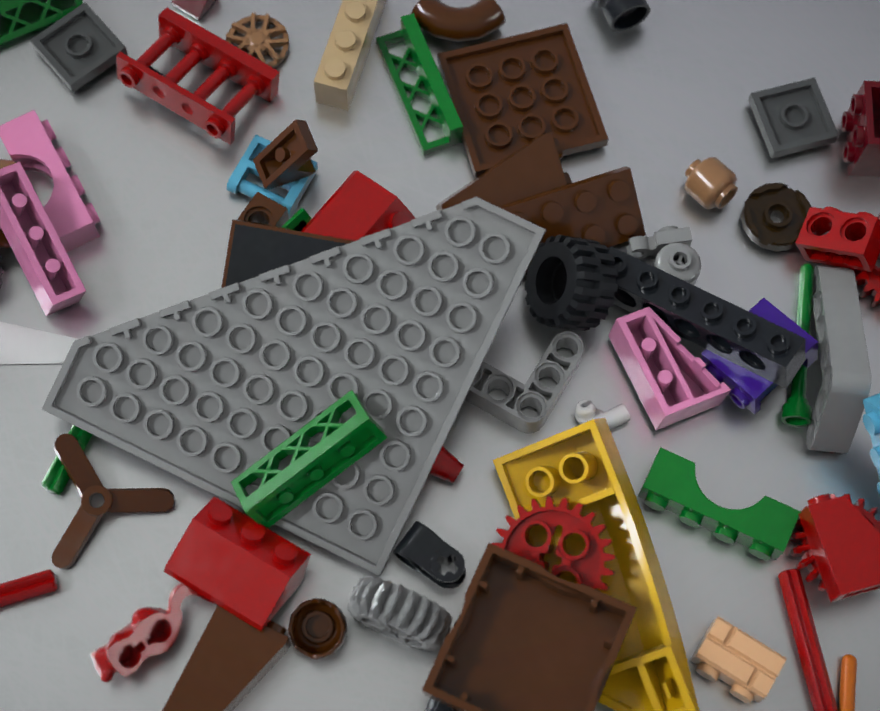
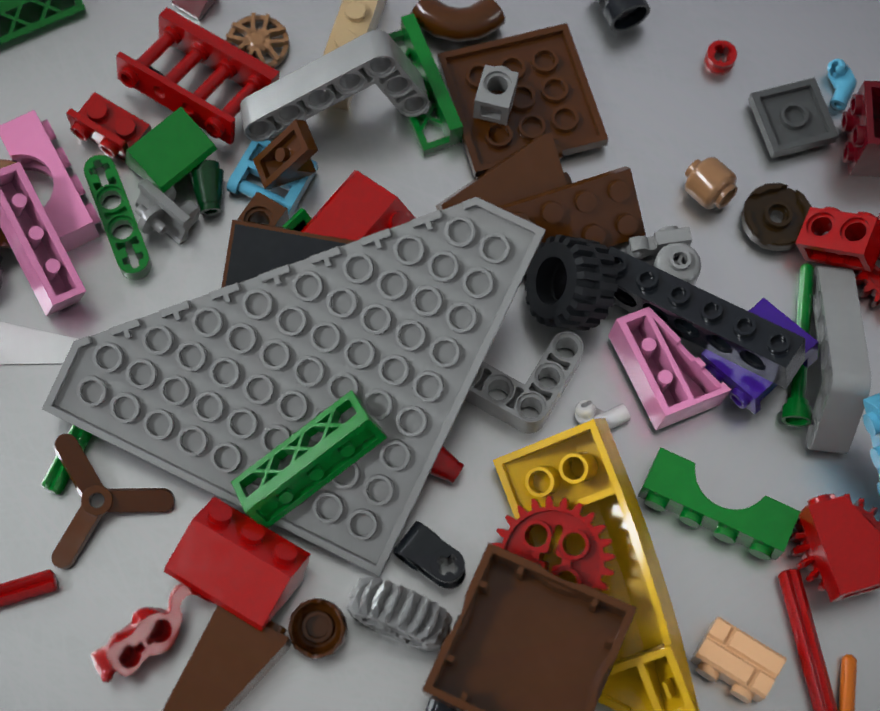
(78, 47): dark grey plate -> none
(107, 126): none -> red bracket
(115, 217): none -> green beam
(162, 214): none -> light grey hips
(169, 150): none -> green slope
(208, 186): none -> dark green cone
(333, 78): none -> light grey beam
(492, 106): none -> light grey brick
(721, 47): none -> red bush
(843, 82): none -> medium azure arm

